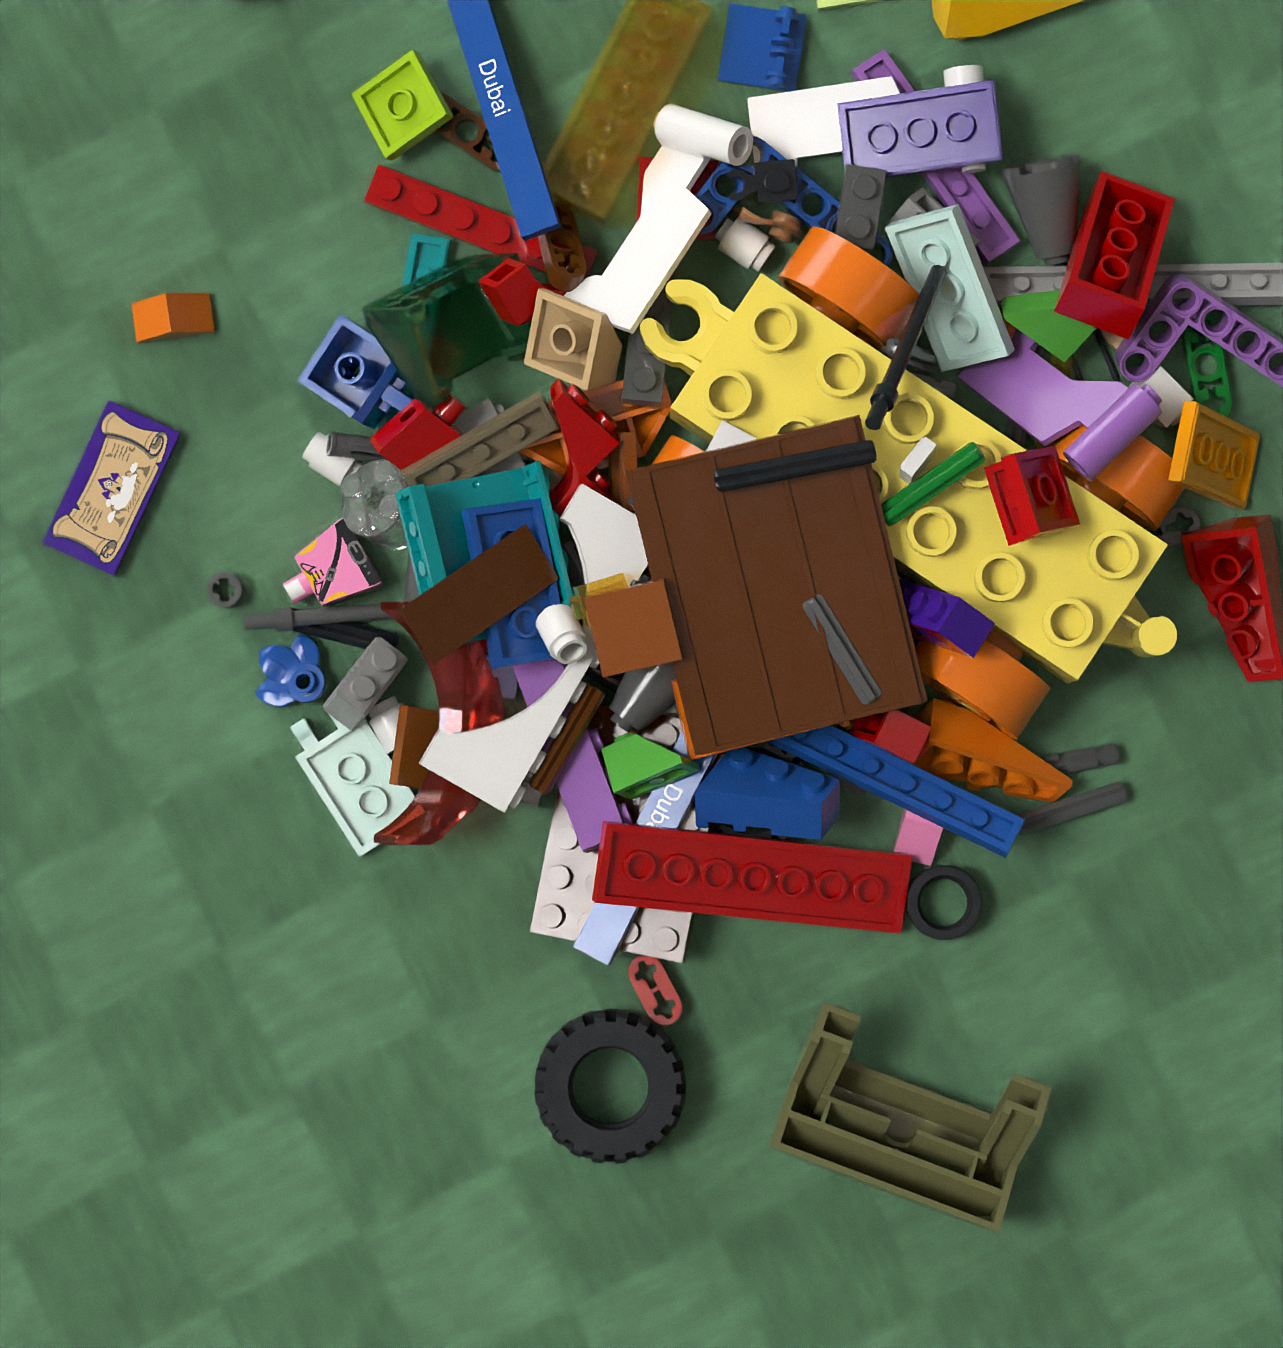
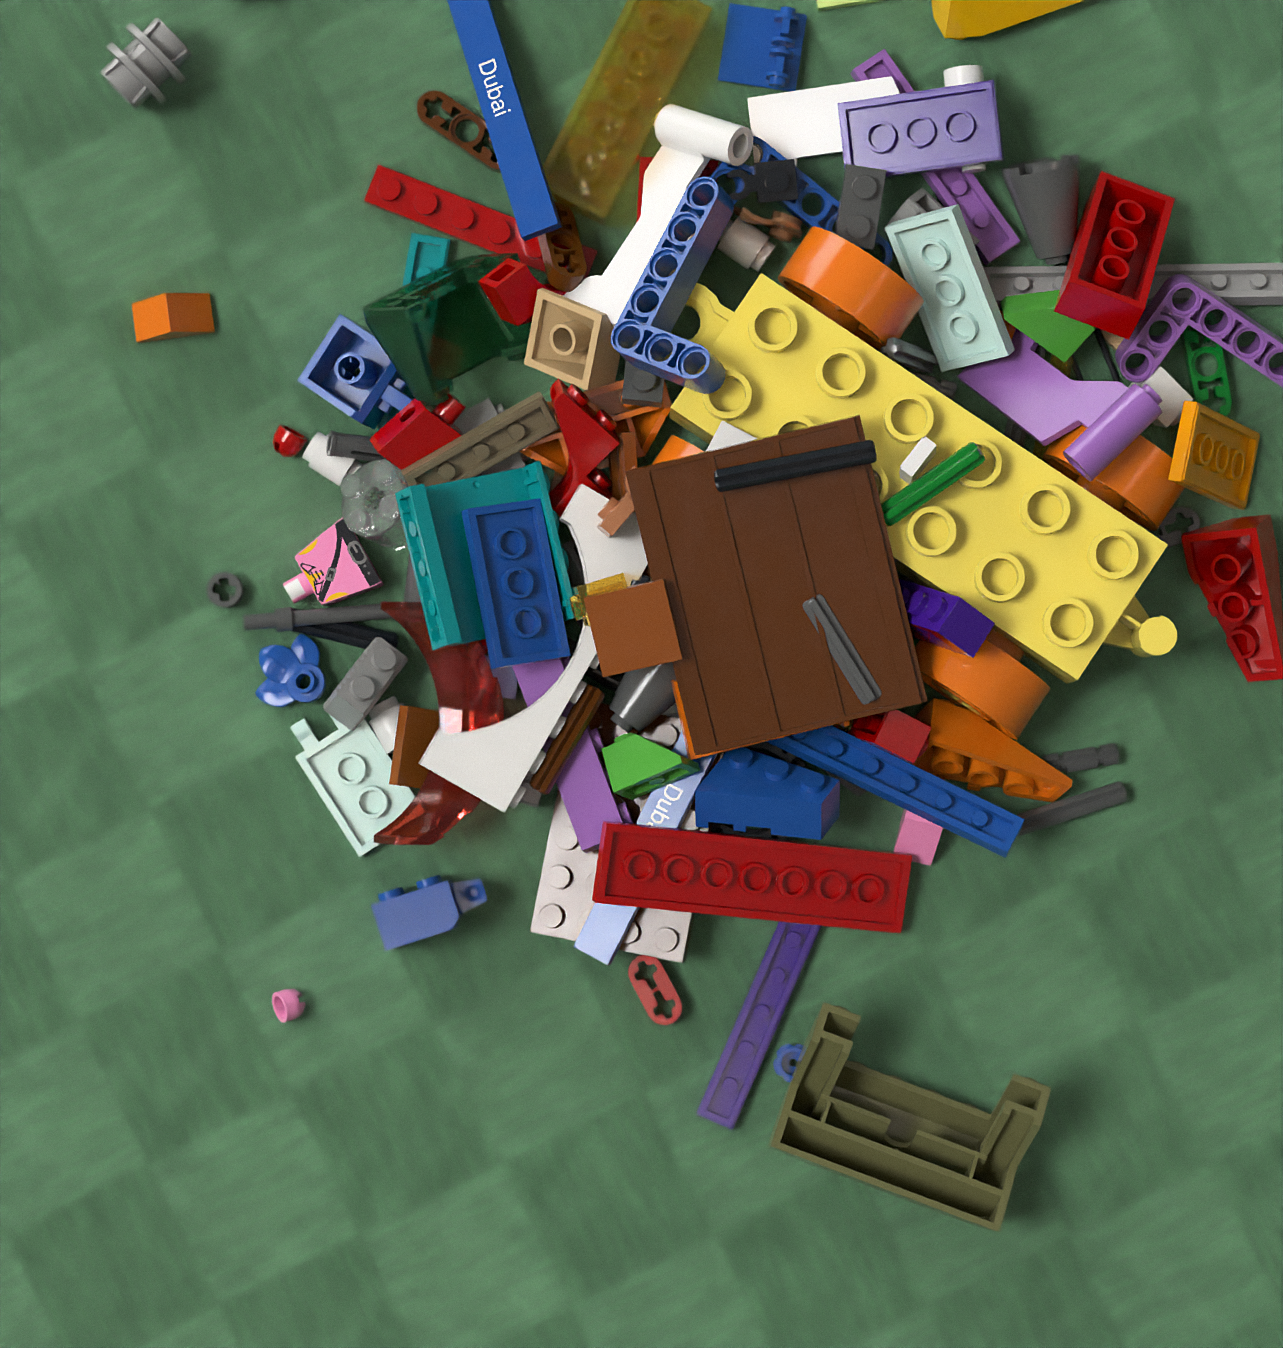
(111, 488): tile -> none
(146, 63): none -> light grey piece
(287, 1004): none -> bright pink hinge
(288, 441): none -> red hinge
(402, 105): lime plate -> none
(425, 912): none -> hinge
(479, 594): reddish brown sticker -> none
(562, 633): white brick -> none
(597, 1139): black tyre -> none
(616, 512): none -> nougat plate
(672, 292): none -> blue beam
(757, 1022): none -> dark purple tile
(784, 1055): none -> blue plate
(886, 393): black bar -> none
(971, 914): black tyre -> none
(1031, 494): red bracket -> none

